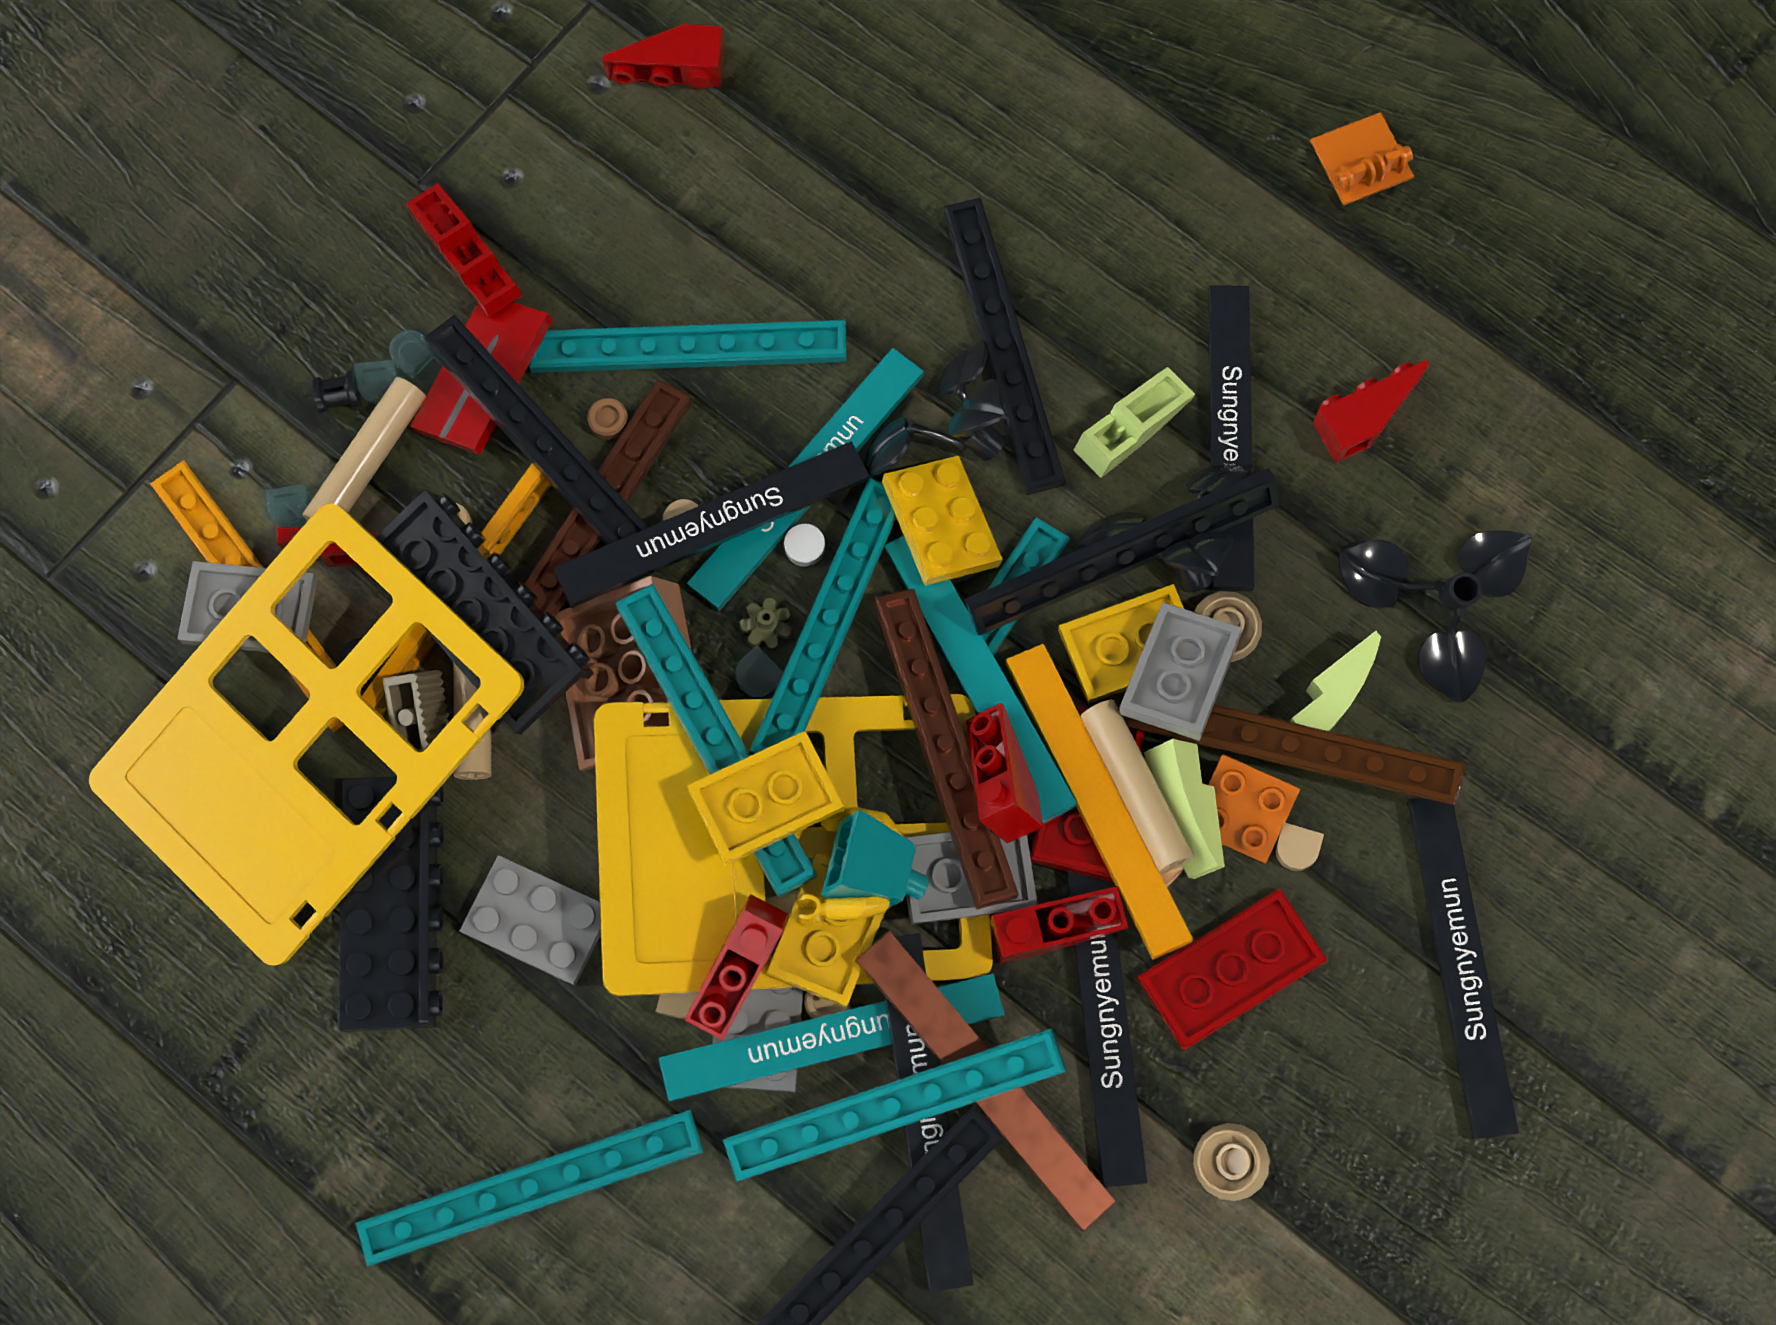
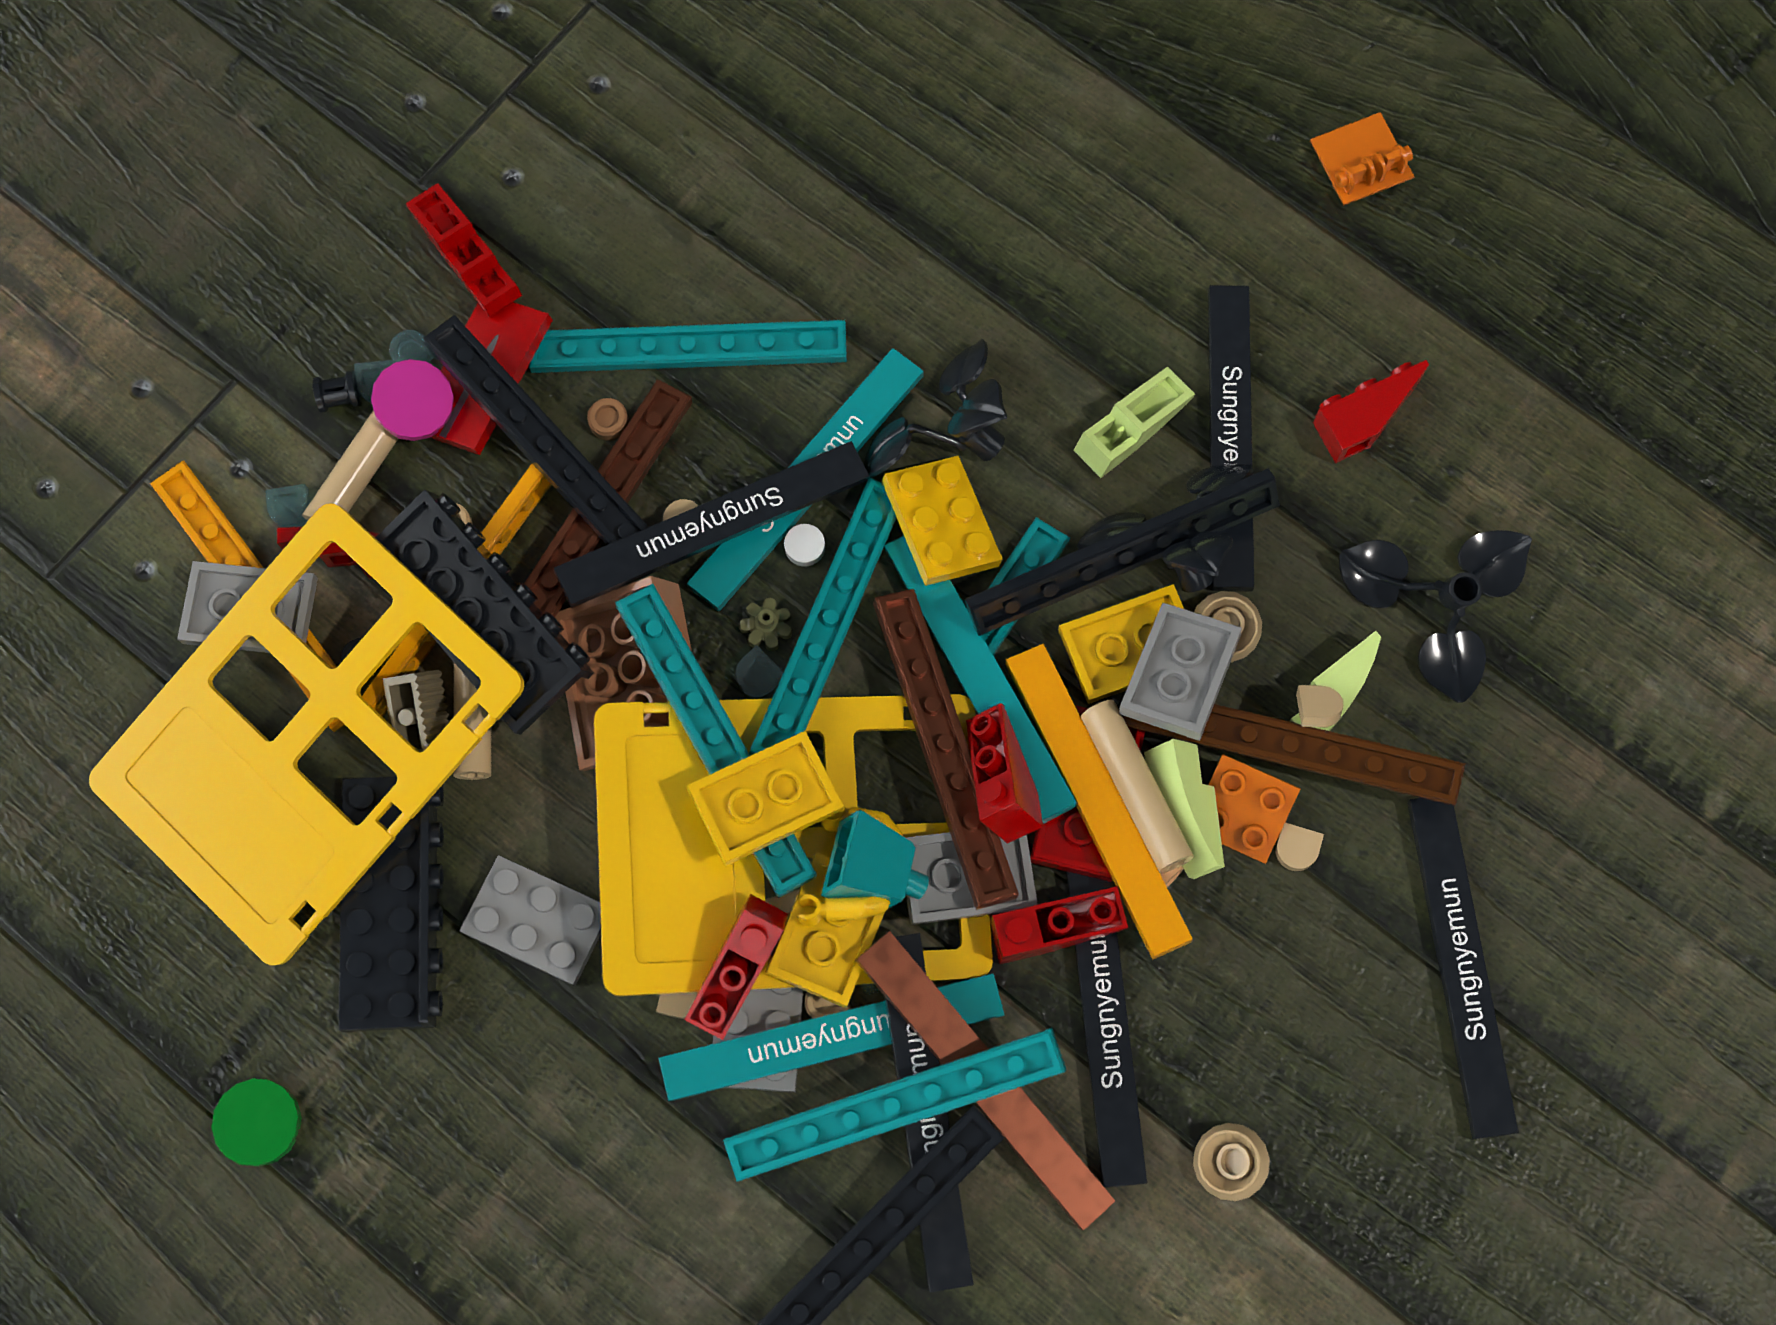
(256, 1122): none -> green tile
(412, 399): none -> dark pink tile
(529, 1188): teal tile -> none
(676, 56): red slope -> none
(1007, 352): black tile -> none
(1231, 969): red tile -> none
(1318, 705): none -> tan tile

